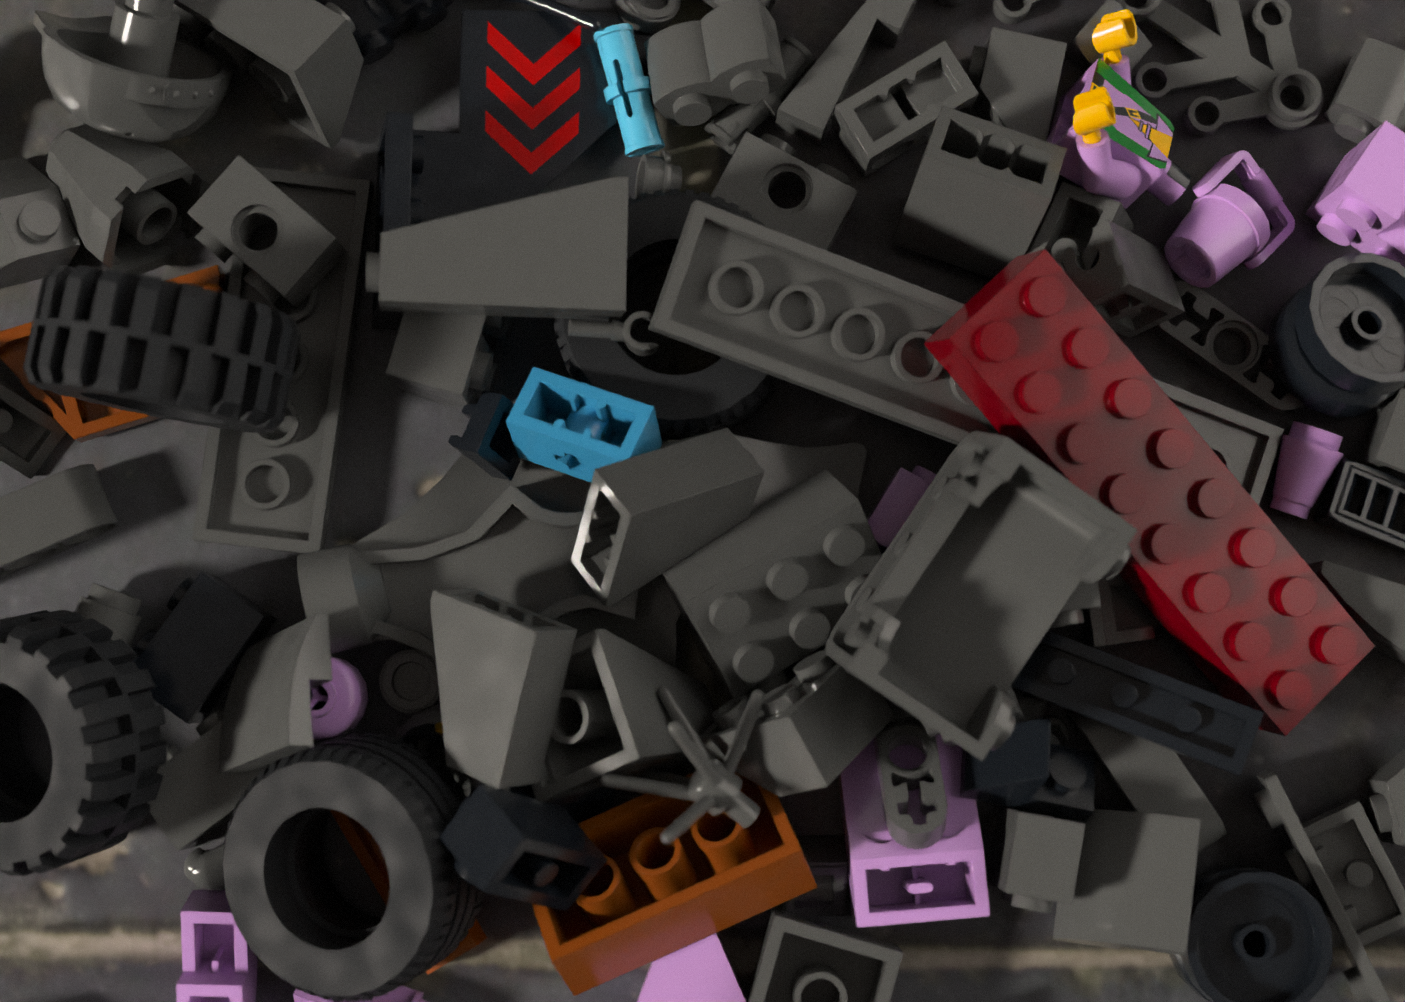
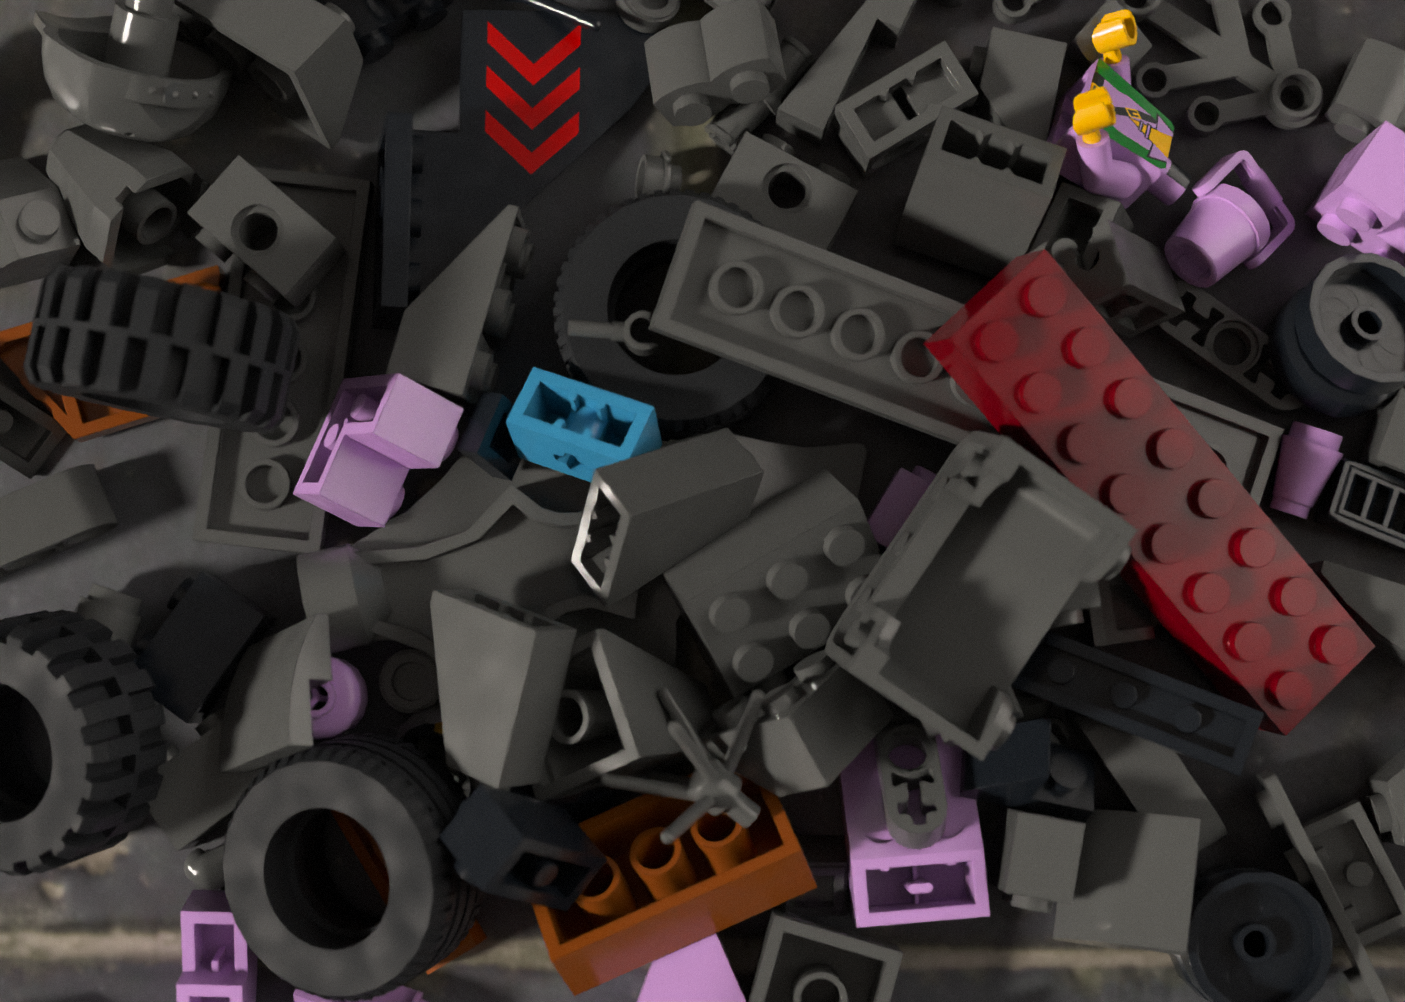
(370, 443): none -> lavender brick
(517, 258): dark grey slope -> none
(628, 90): medium azure pin -> none

